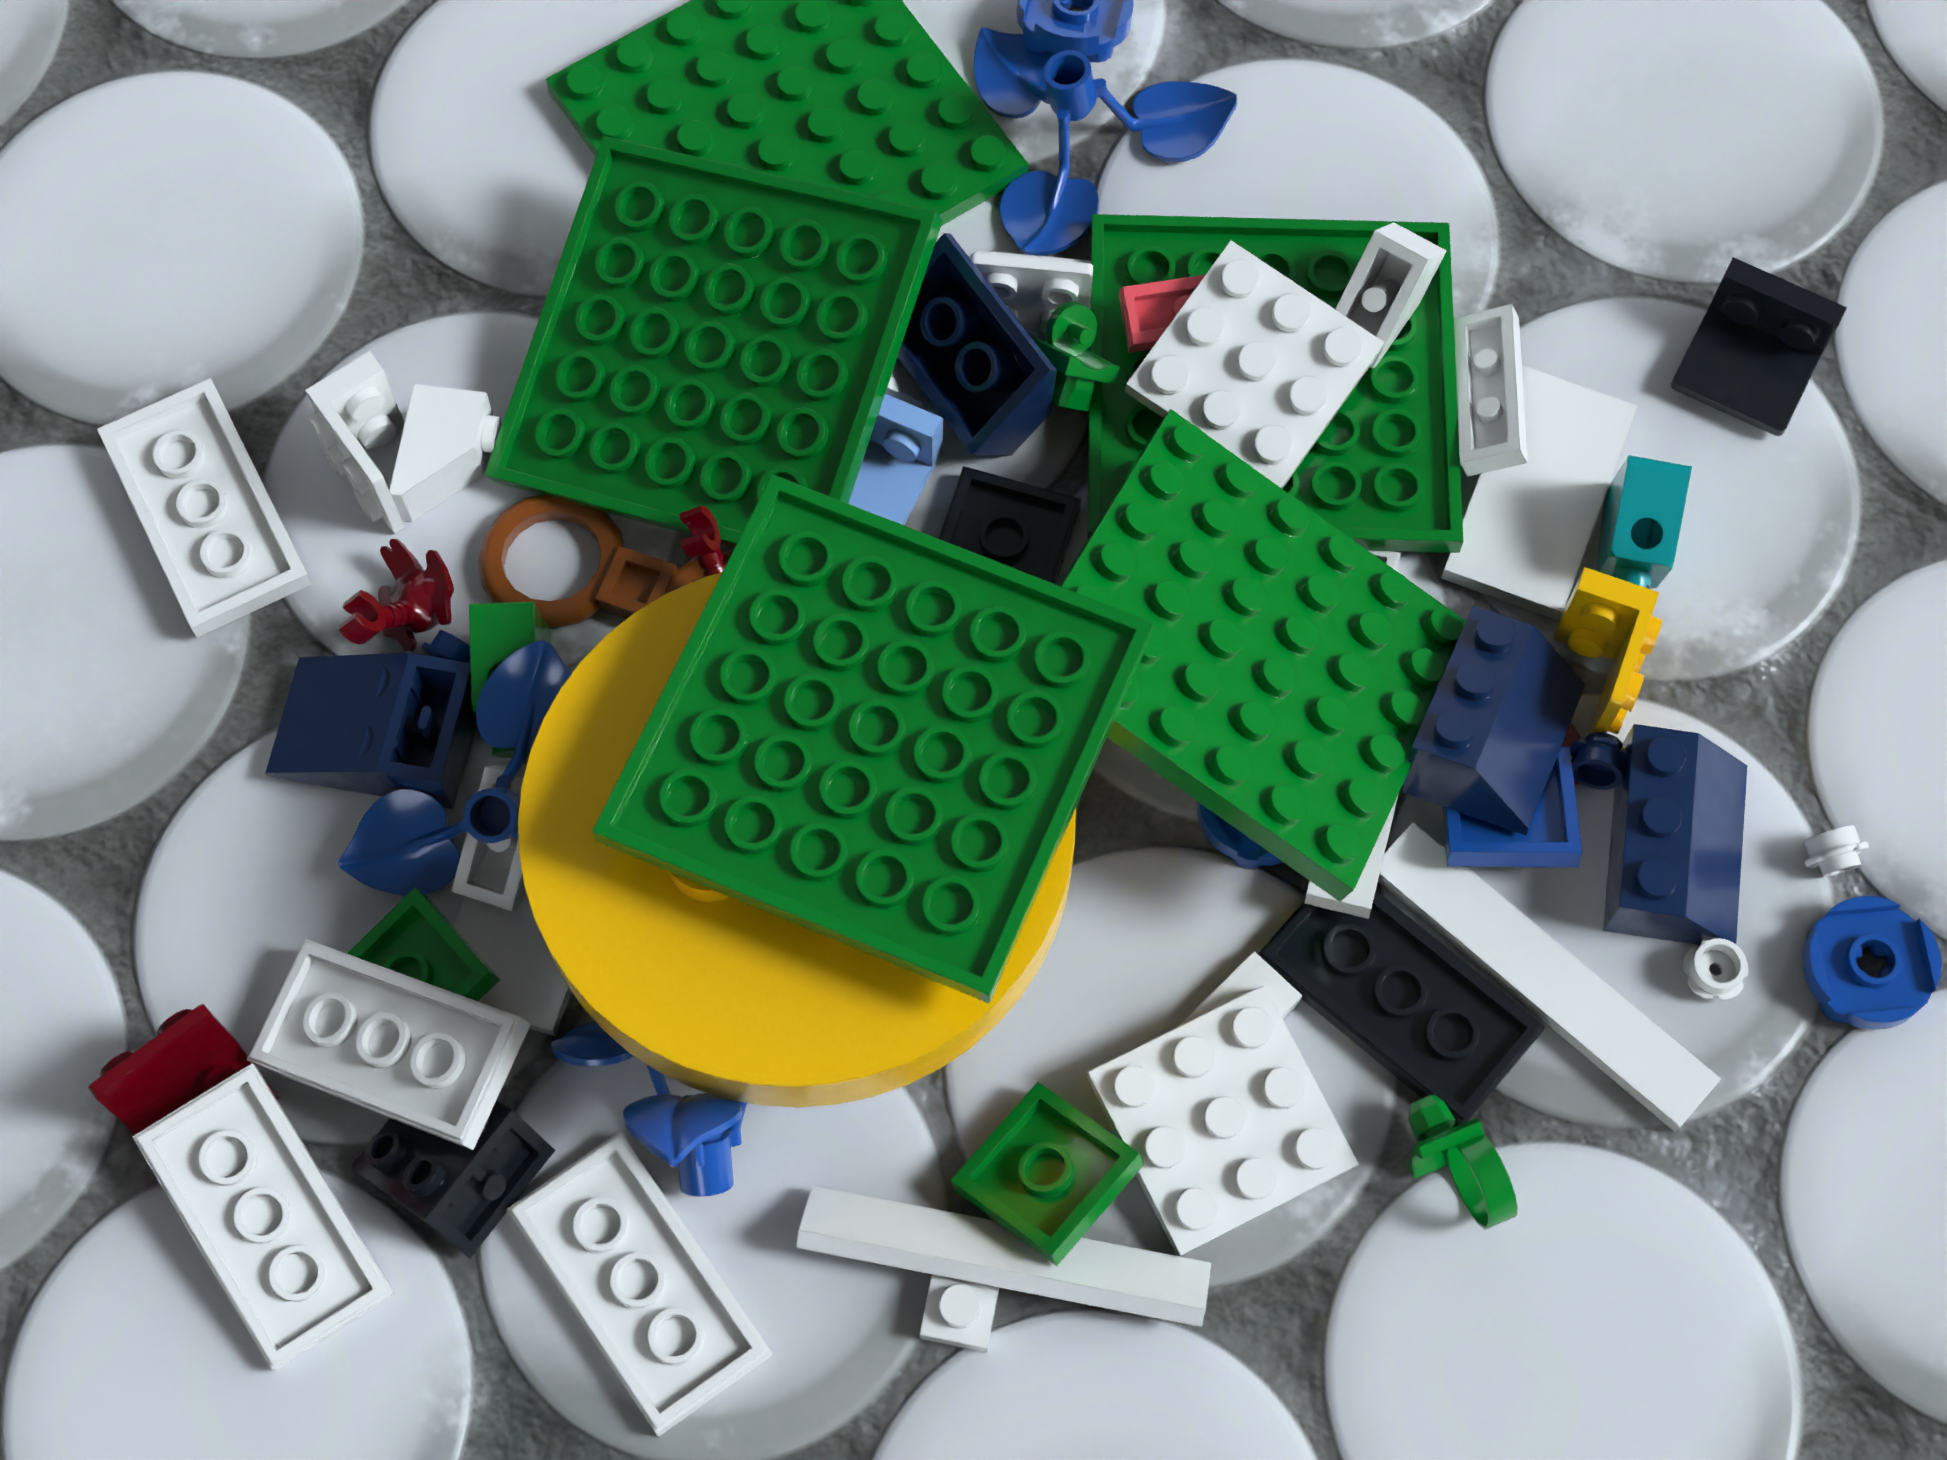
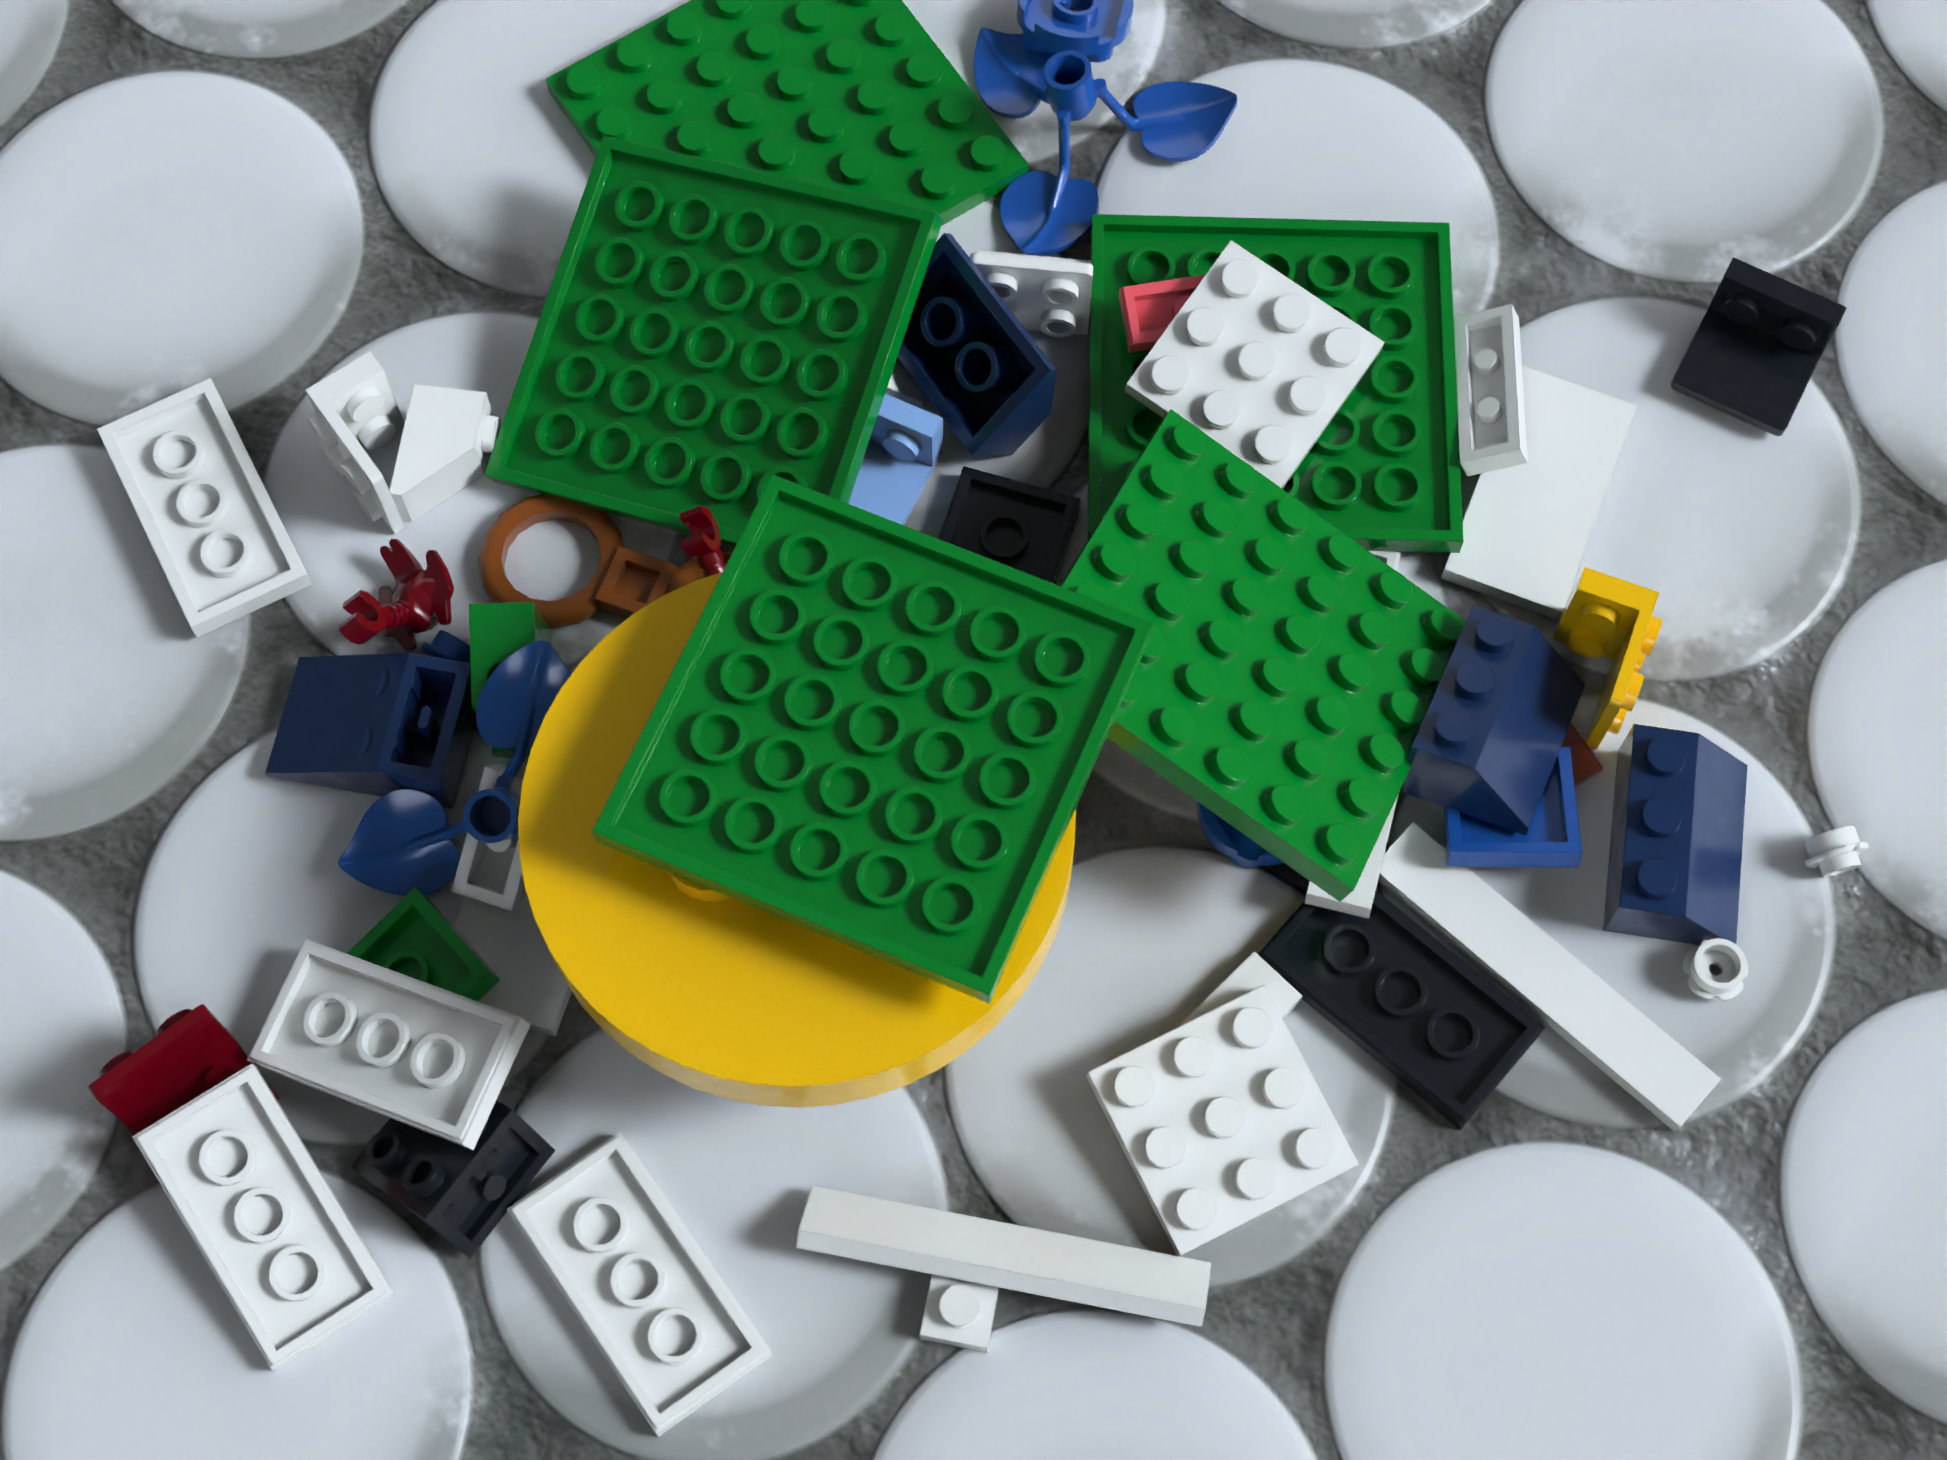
(680, 1130): blue plant -> none
(1047, 1173): green plate -> none
(1068, 336): green hips -> none
(1389, 282): white slope -> none
(1470, 1157): green piece -> none
(1598, 761): dark blue plate -> none
(1642, 520): teal torso -> none
(1851, 994): blue plate -> none

